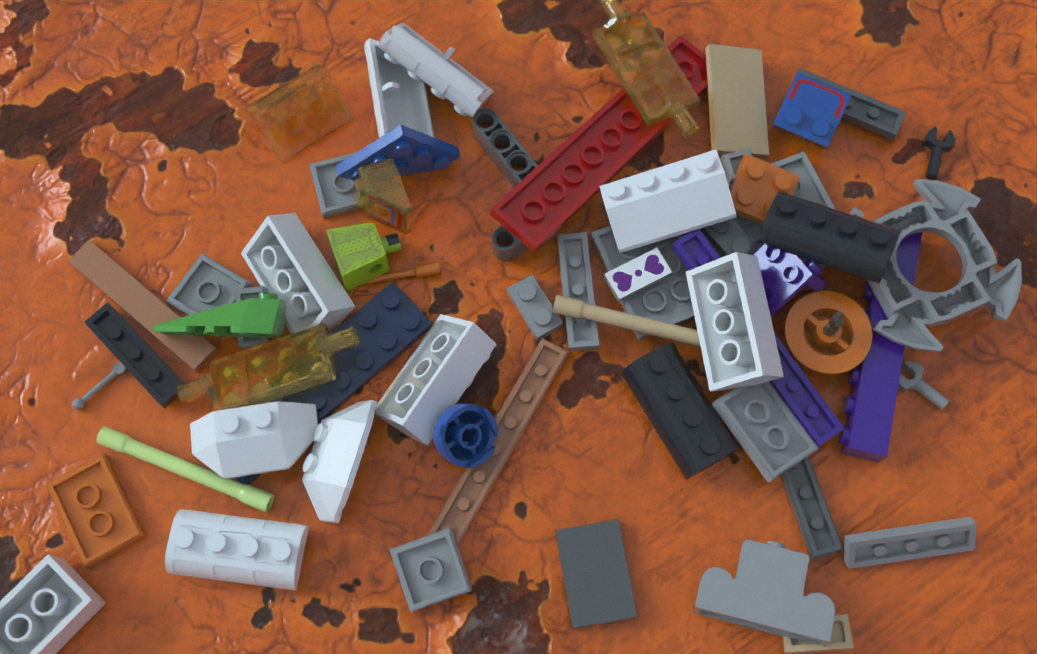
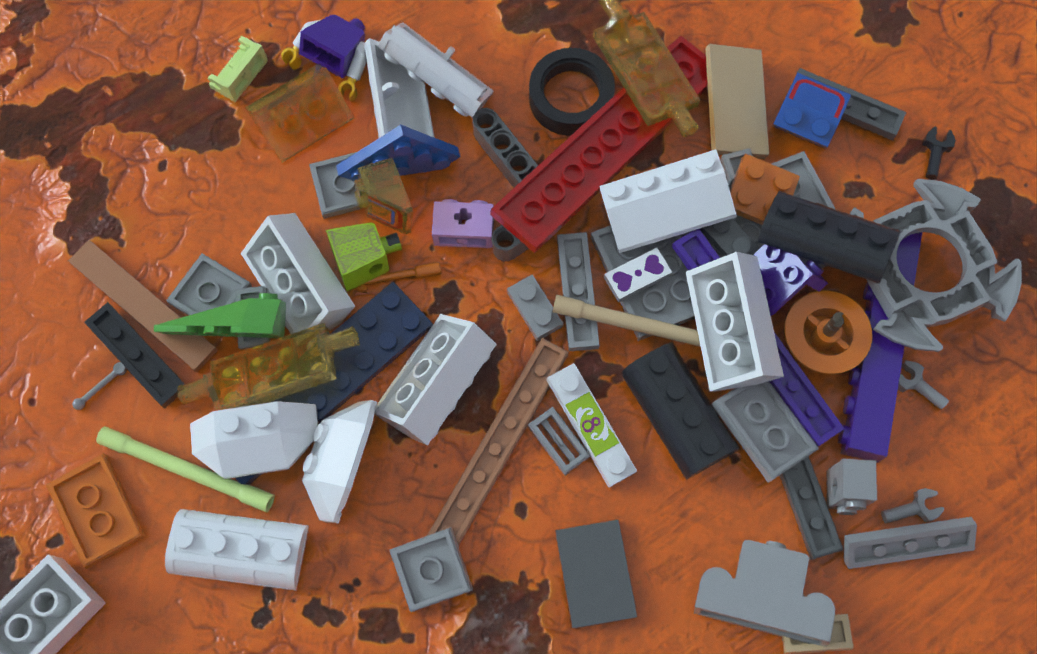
(239, 70): none -> yellowish green hinge
(333, 45): none -> dark purple torso
(450, 232): none -> lavender brick
(465, 435): blue cylinder -> none
(563, 61): none -> black tyre
(574, 462): none -> light grey tile
(591, 425): none -> white plate
(851, 485): none -> light grey brick
(917, 507): none -> light grey bar

